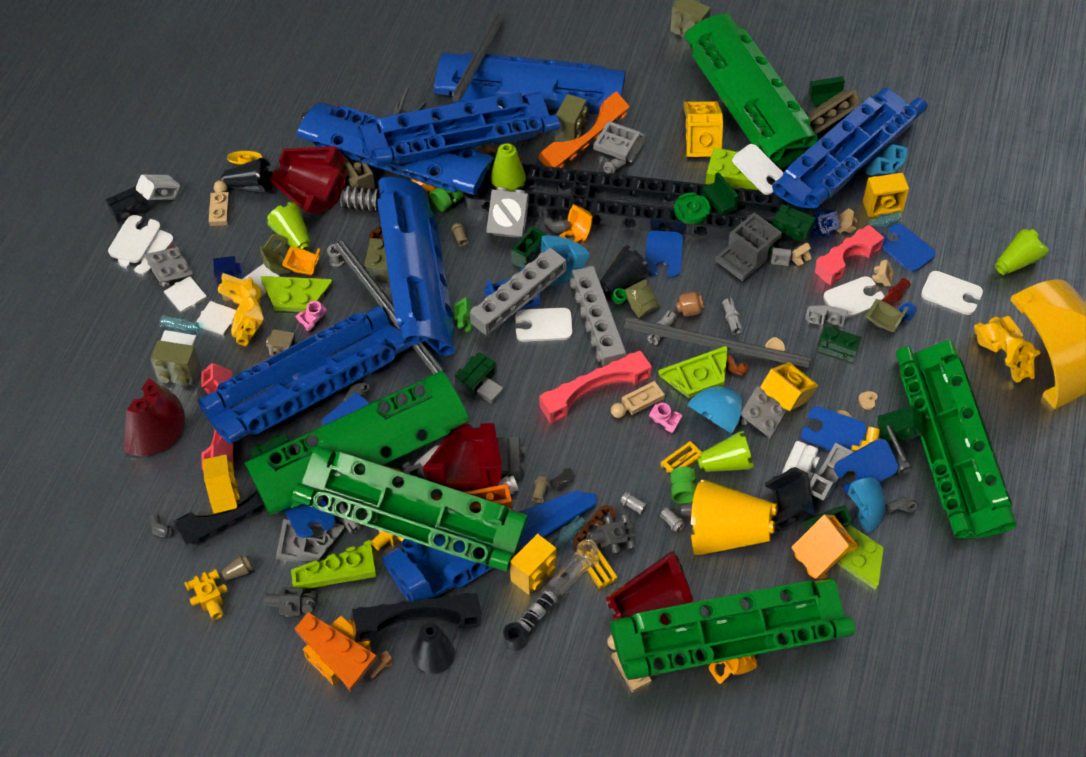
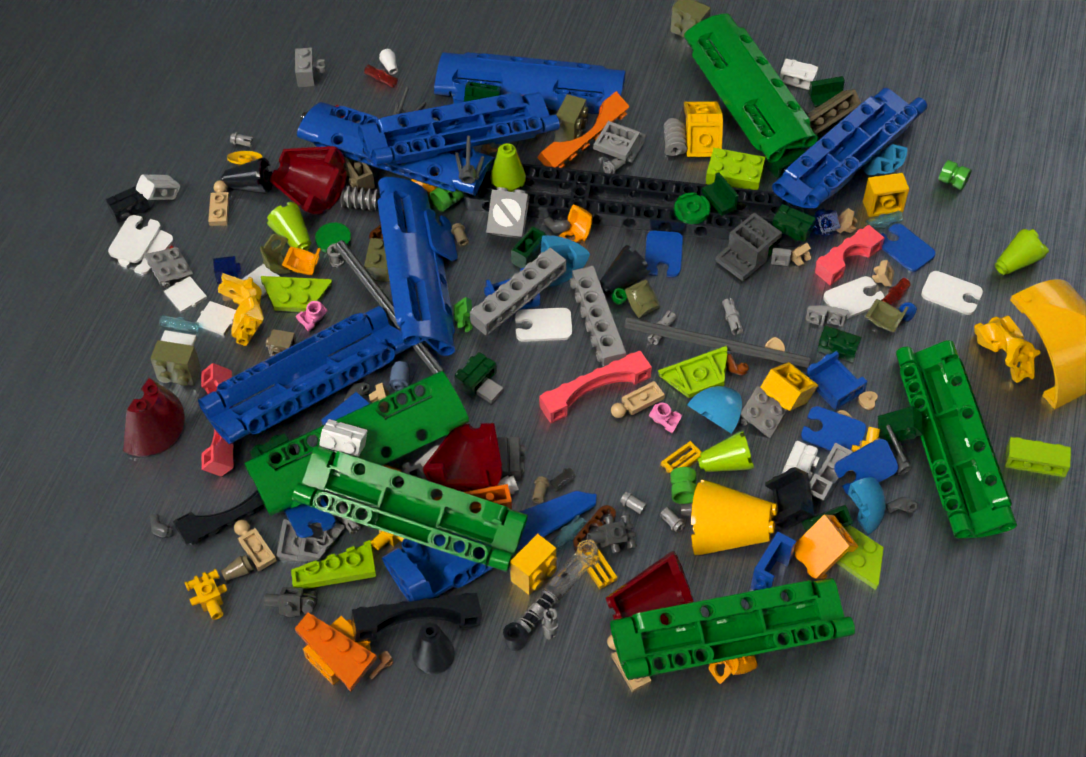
(221, 483): yellow brick -> none
(237, 138): none -> light grey pin
(254, 545): none -> tan plate
(306, 67): none -> light grey brick
(331, 234): none -> green tile
(343, 438): none -> white brick
(381, 76): none -> clear red pin
(381, 391): none -> tan tile
(388, 59): none -> white cone
(399, 375): none -> sand blue brick
(440, 237): none -> blue piece
(468, 173): none -> dark grey plant
(477, 57): dark grey axle -> none
(479, 91): none -> dark green brick
(550, 623): none -> light grey pin
(675, 137): none -> light grey piece
(690, 304): medium nougat head -> none
(757, 167): white piece -> none
(779, 550): none -> blue panel
(798, 73): none -> white brick
(835, 381): none -> blue panel
(956, 175): none -> bright green wheel
(1038, 457): none -> lime brick

